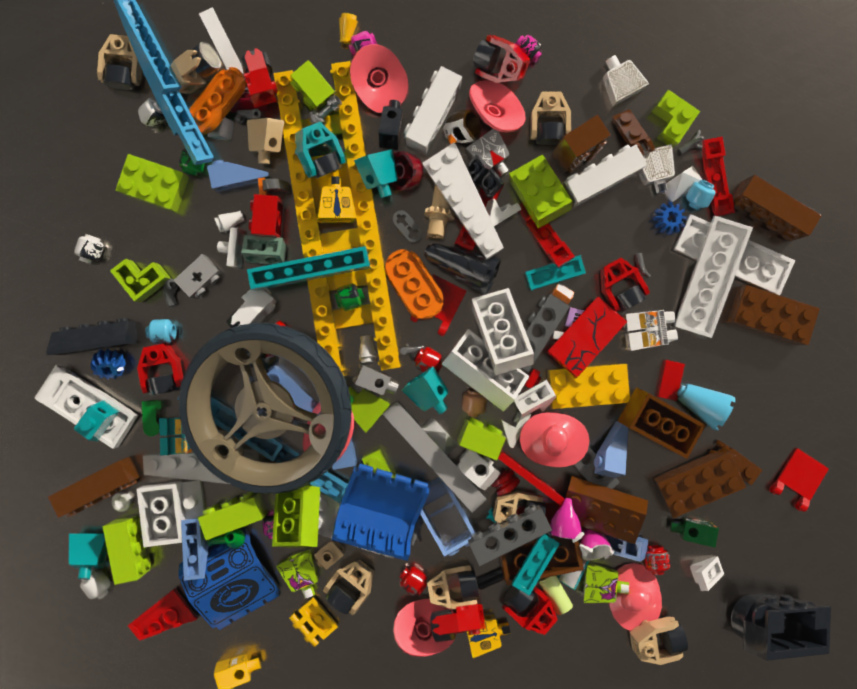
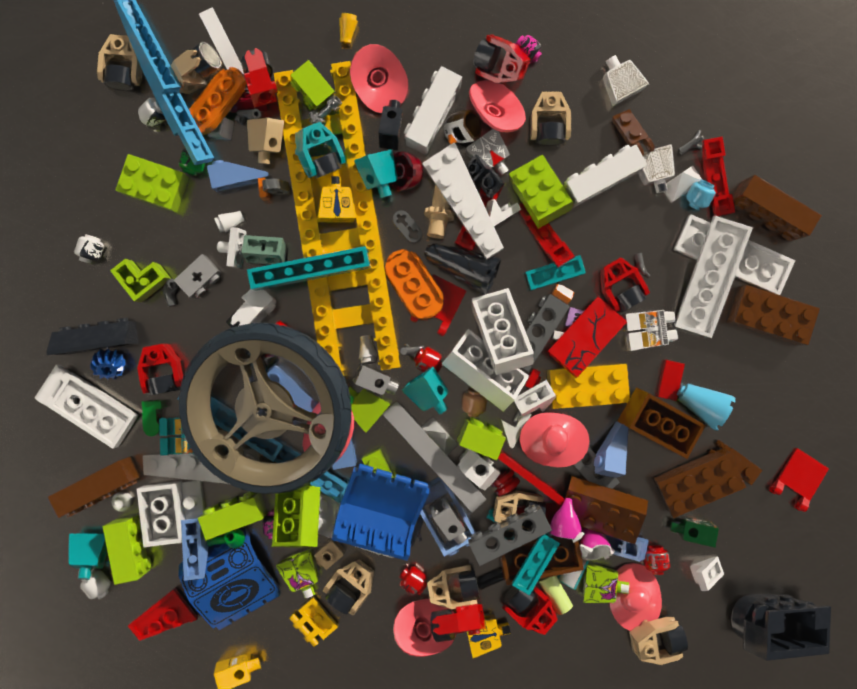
(94, 423): teal torso -> none
(161, 331): medium azure head -> none
(266, 216): red brick -> none
(349, 297): green head -> none
(360, 40): dark pink head -> none
(448, 520): none -> light grey torso
(581, 145): reddish brown brick -> none
(673, 225): blue gear -> none
(678, 116): lime brick -> none

